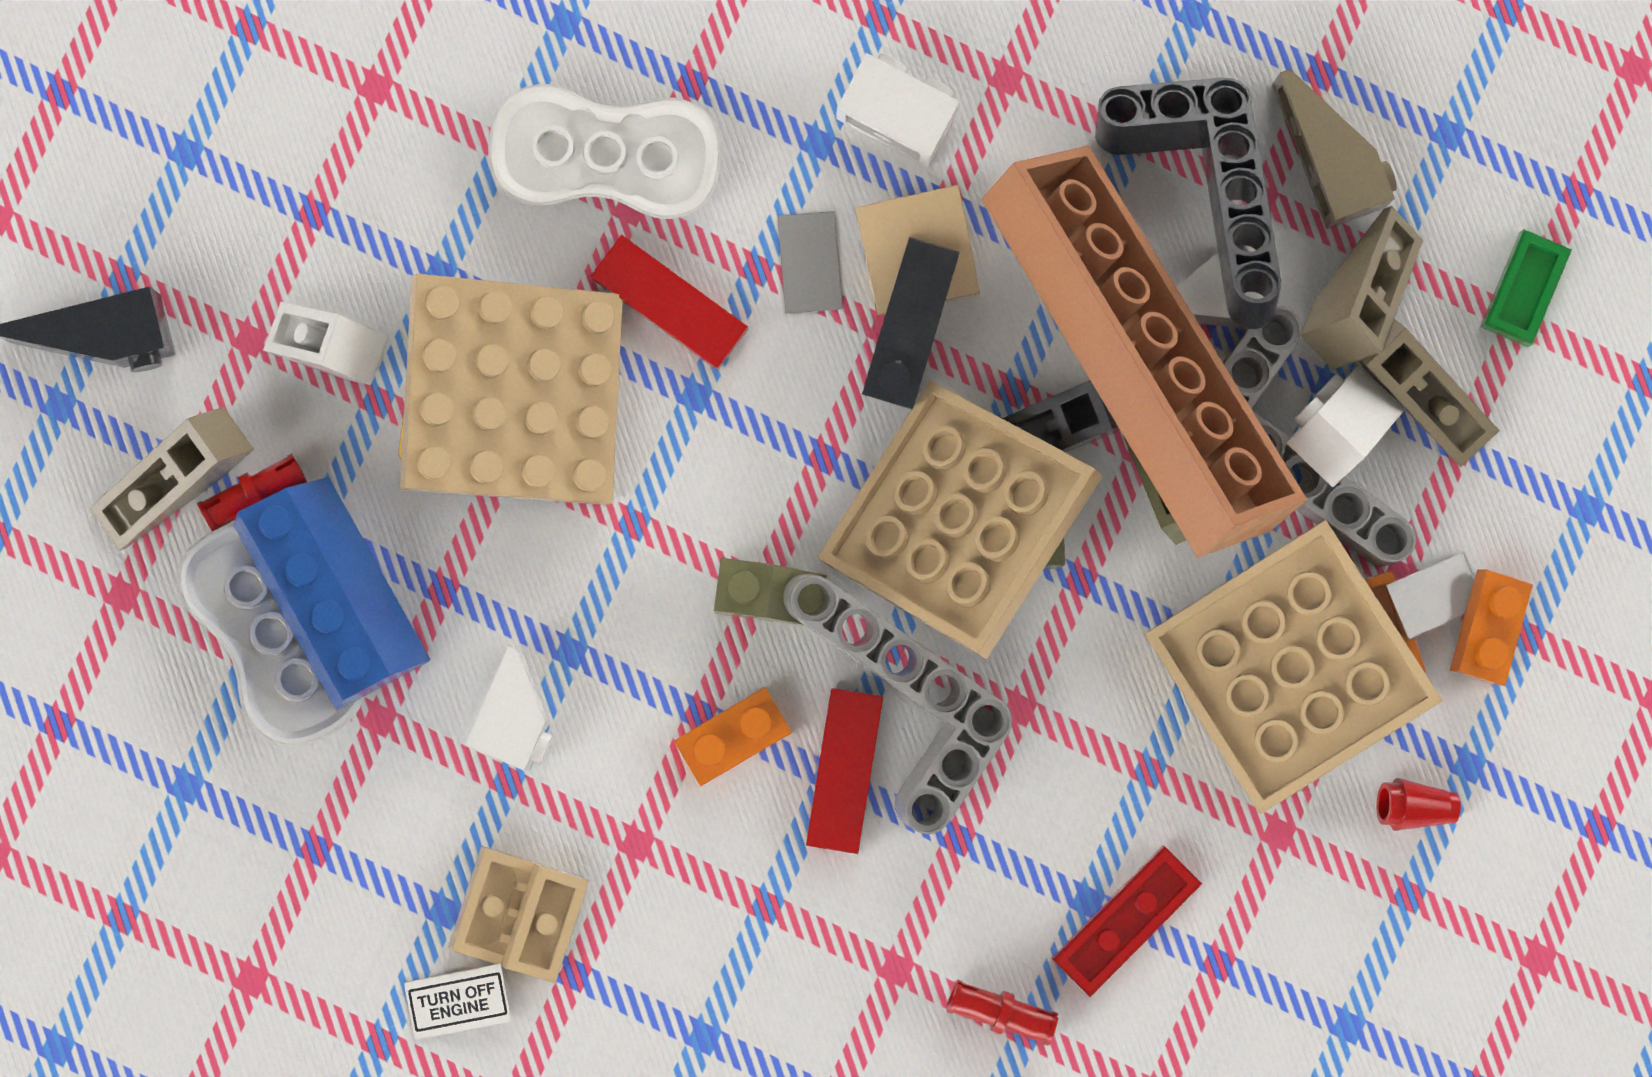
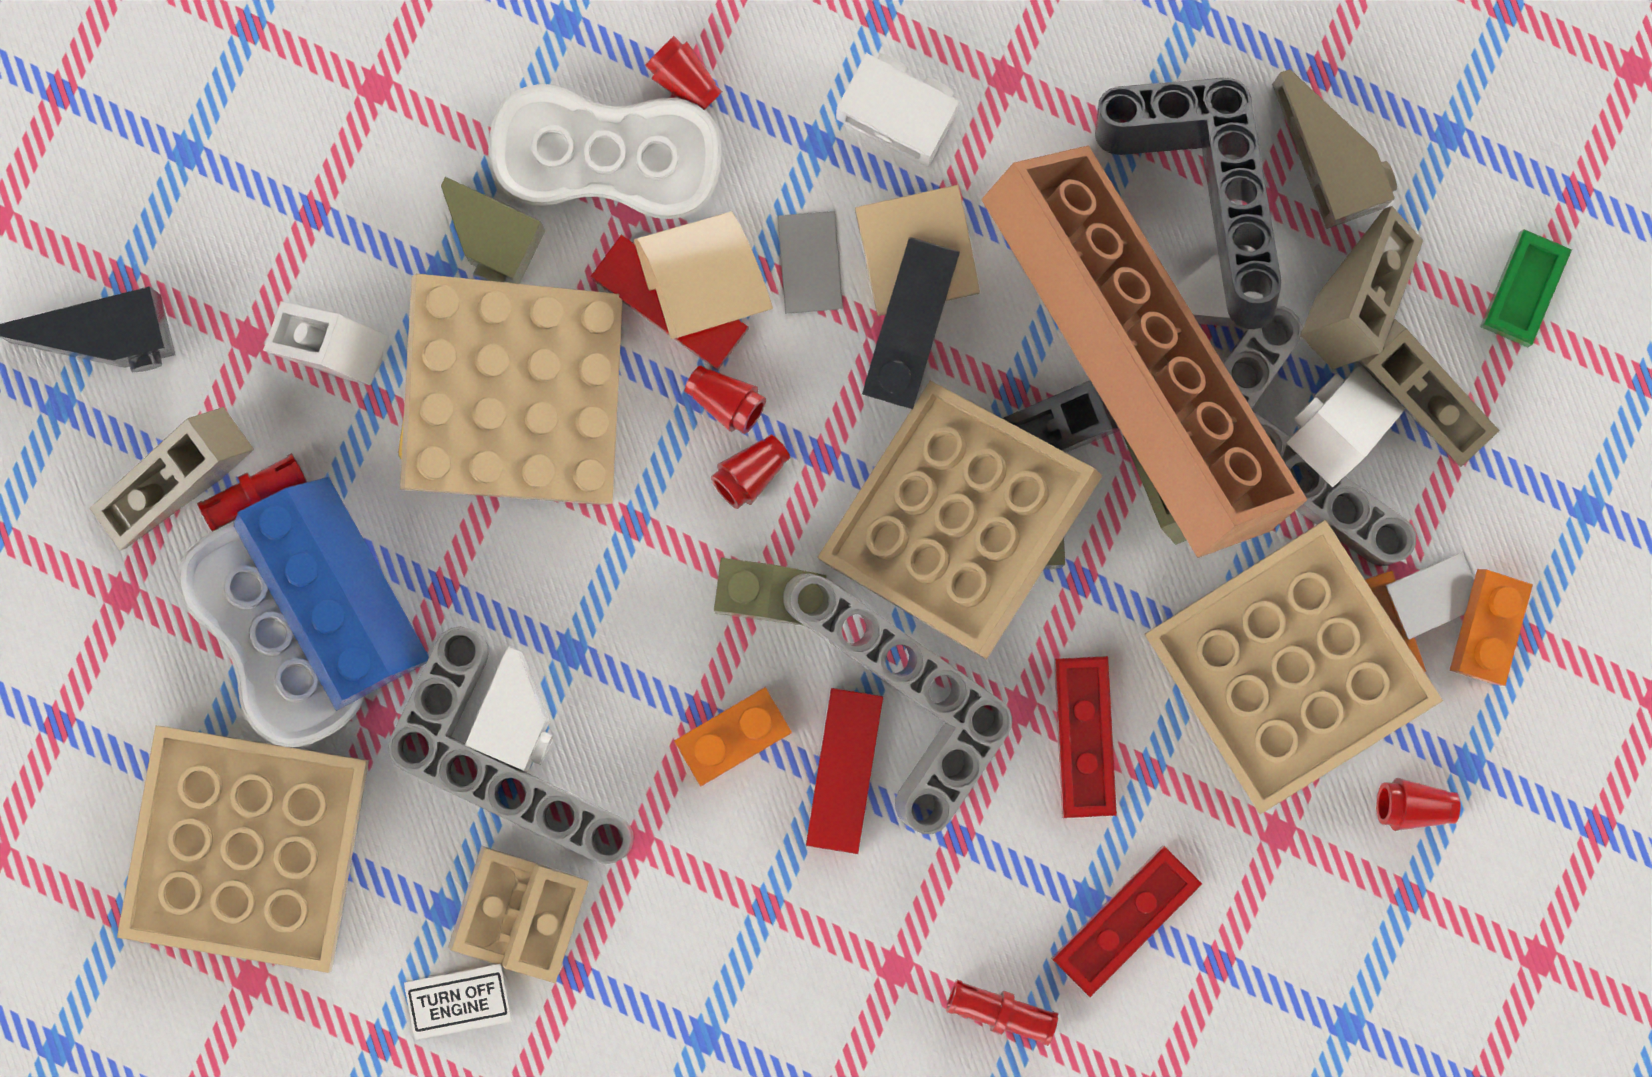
(243, 849): none -> tan plate
(491, 771): none -> light grey beam
(492, 234): none -> olive slope
(683, 74): none -> red cone
(703, 274): none -> tan slope
(726, 399): none -> red cone
(750, 471): none -> red cone
(1085, 737): none -> red tile

